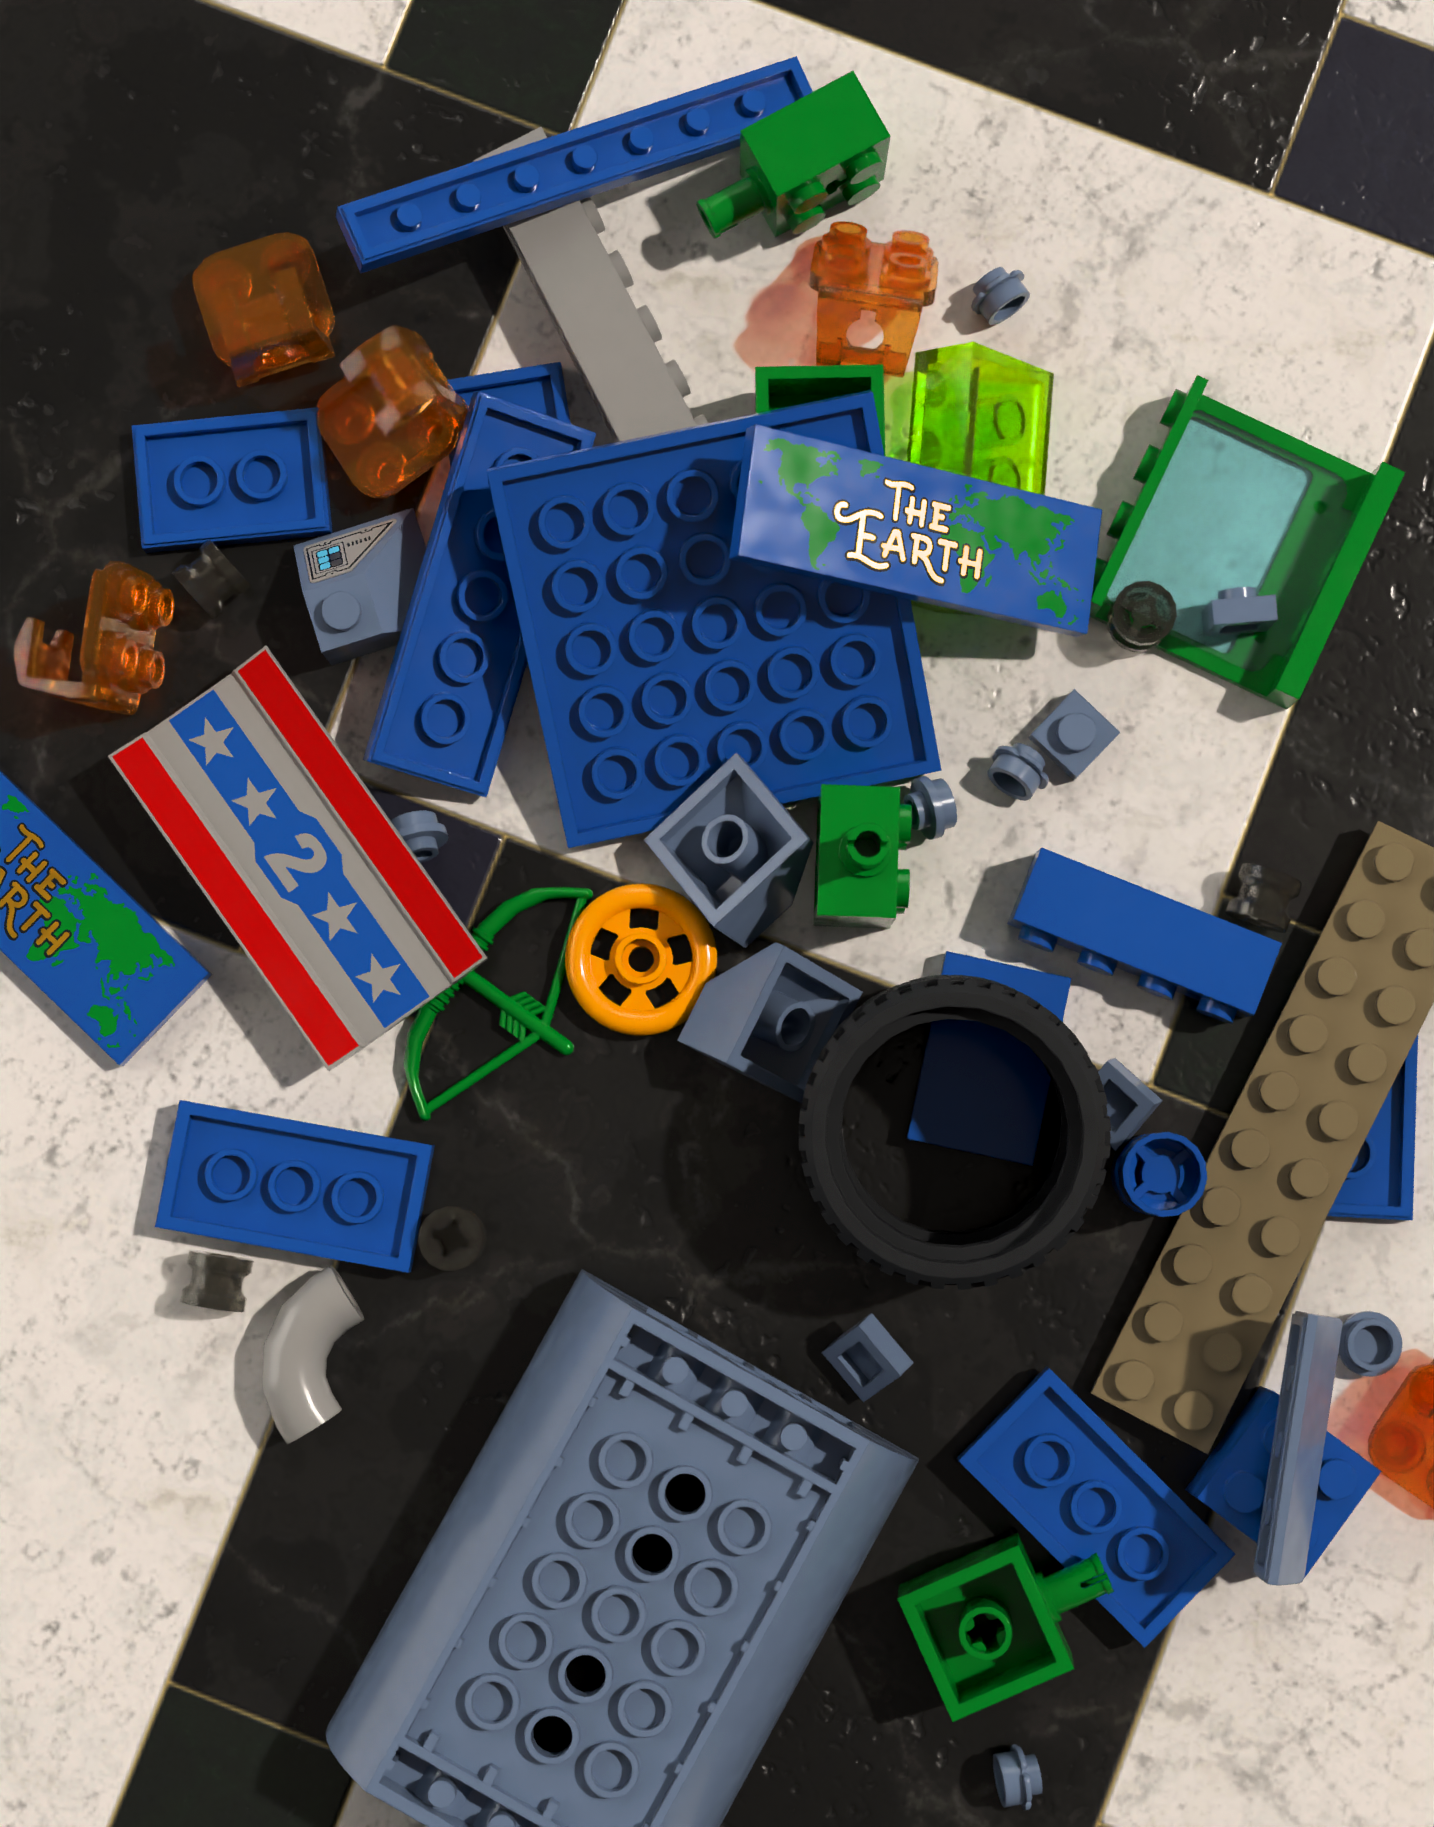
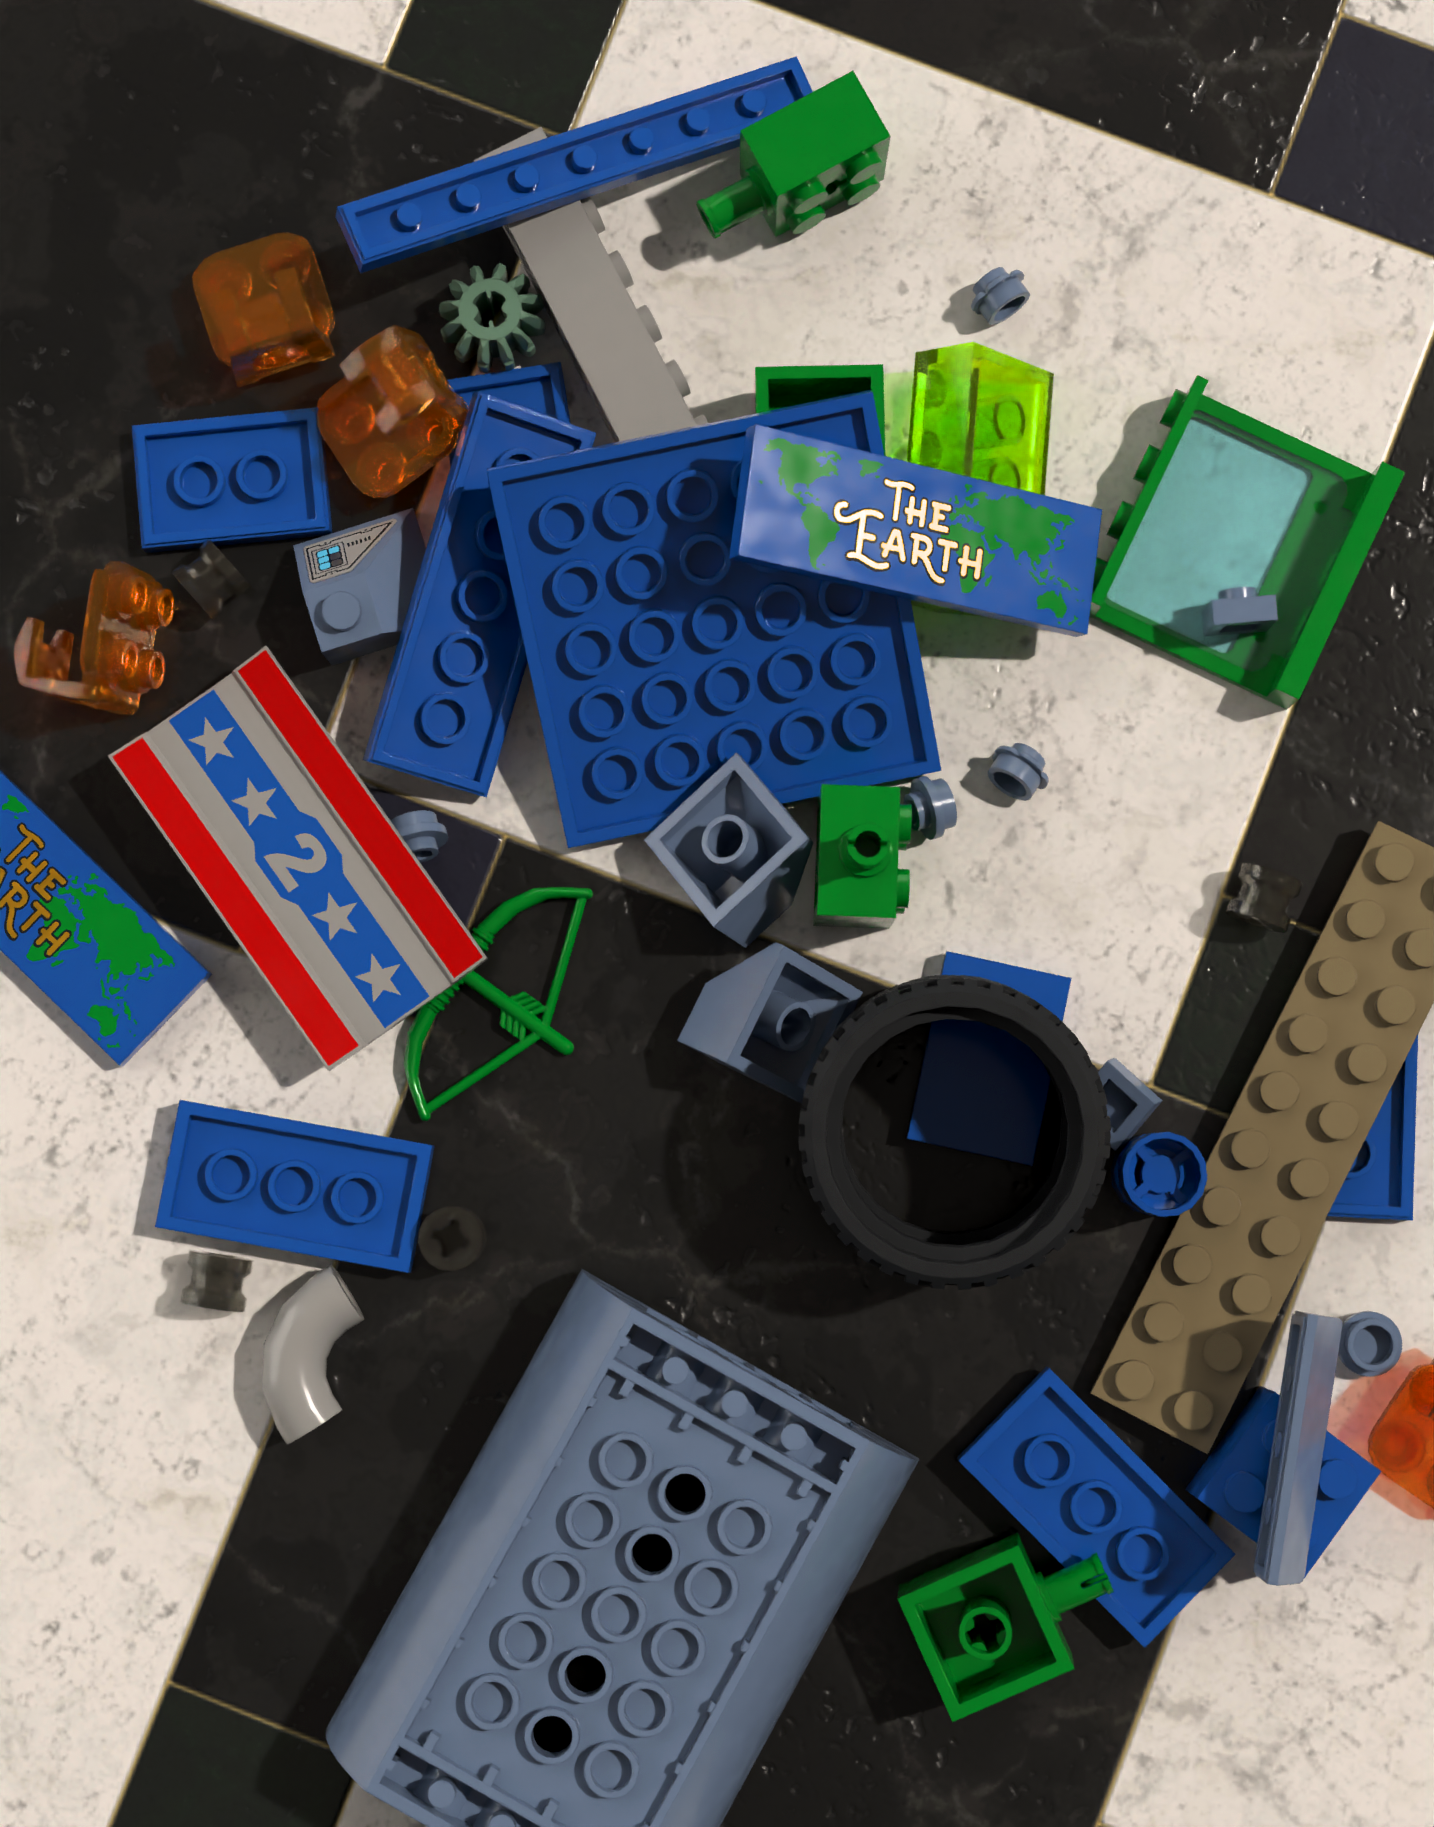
(492, 294): none -> sand green gear
(612, 913): light orange plate -> none
(867, 1357): sand blue plate -> none
(875, 277): clear orange piece -> none
(1016, 1777): sand blue plate -> none
(1074, 734): sand blue plate -> none
(1144, 935): blue brick -> none
(1148, 605): clear smoke wheel -> none

